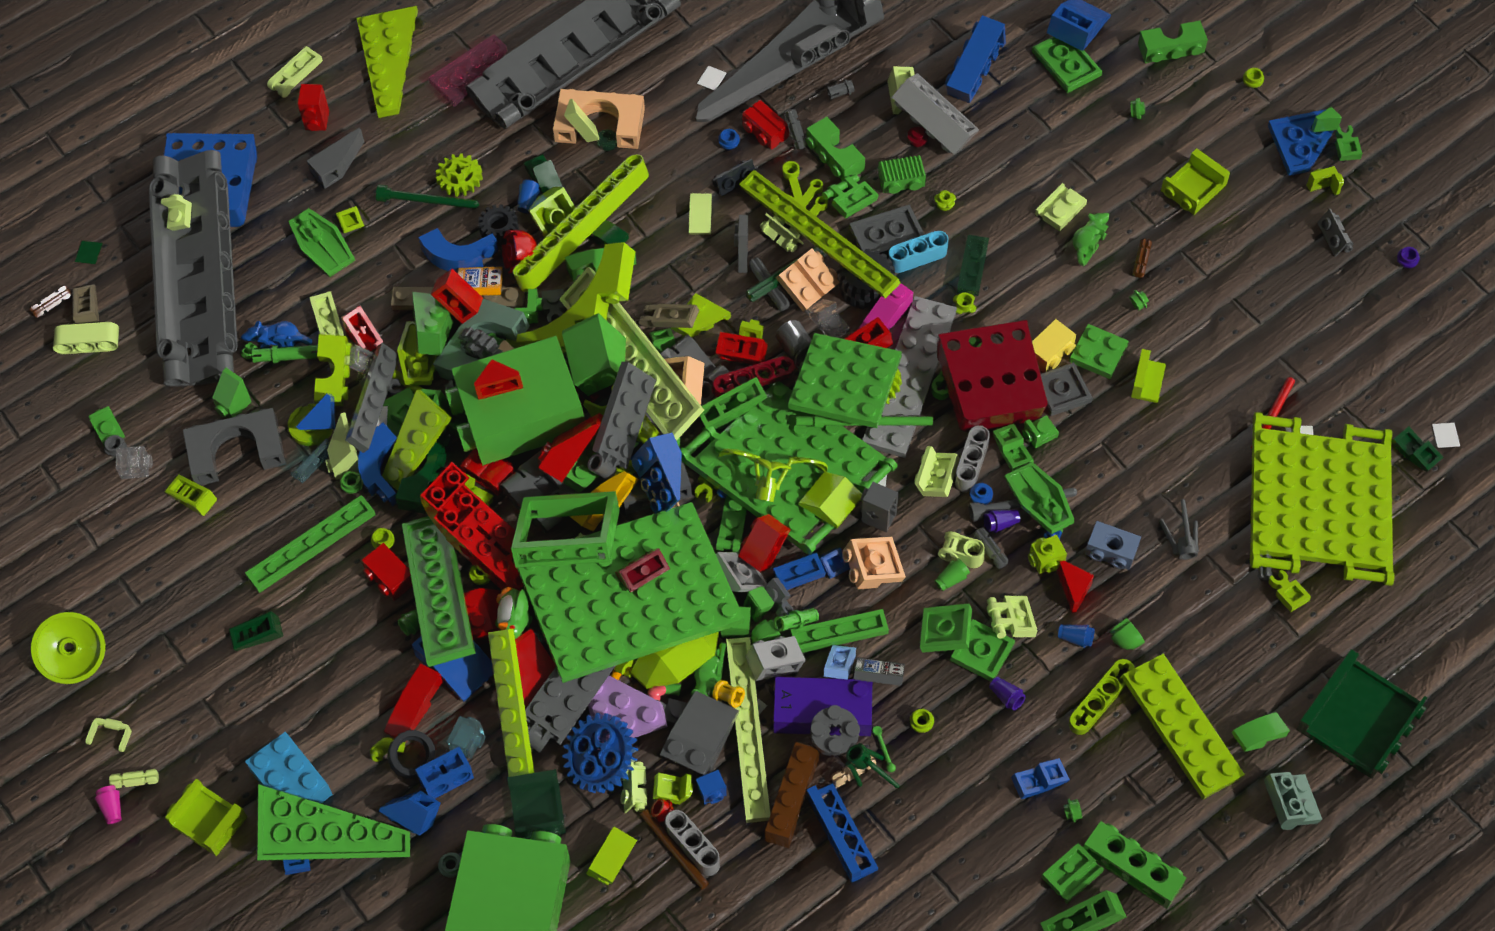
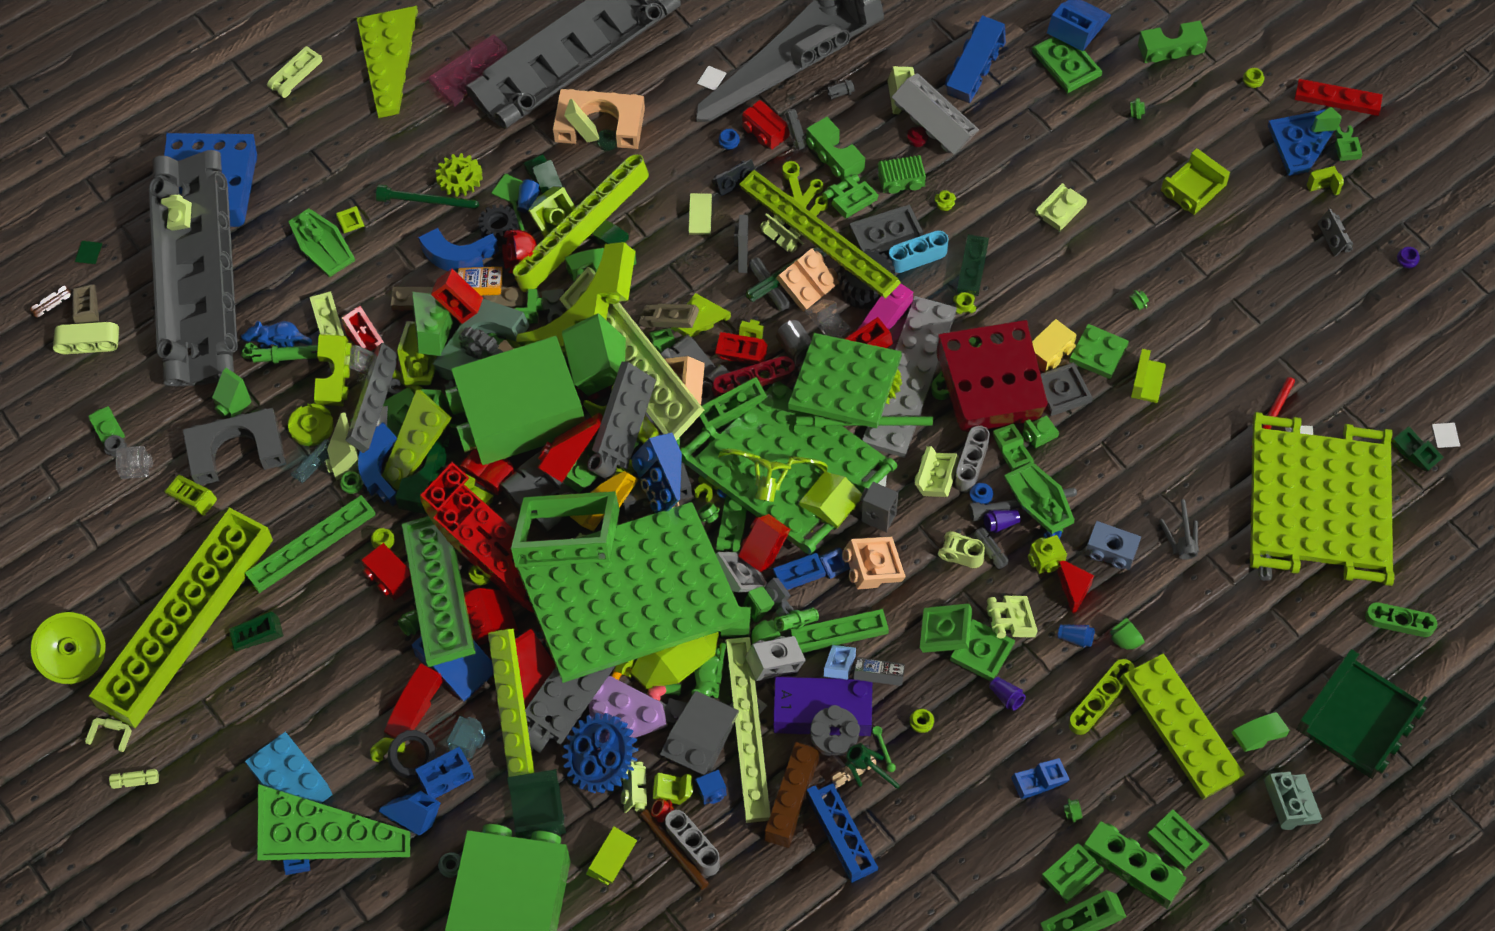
(109, 803): dark pink cone -> none
(181, 618): none -> lime brick
(205, 817): lime panel -> none
(313, 107): red brick -> none
(321, 416): blue slope -> none
(334, 161): dark grey slope -> none
(497, 380): red slope -> none
(508, 190): none -> bright green piece
(513, 610): bright green animal -> none
(642, 570): dark red slope -> none
(708, 513): none -> bright green plate
(728, 693): yellow bush -> none
(952, 574): bright green cone -> none
(1087, 237): bright green animal -> none
(1142, 258): reddish brown axle -> none
(1178, 839): none -> bright green plate
(1289, 593): lime plate -> none
(1338, 97): none -> red plate
(1385, 609): none -> bright green beam

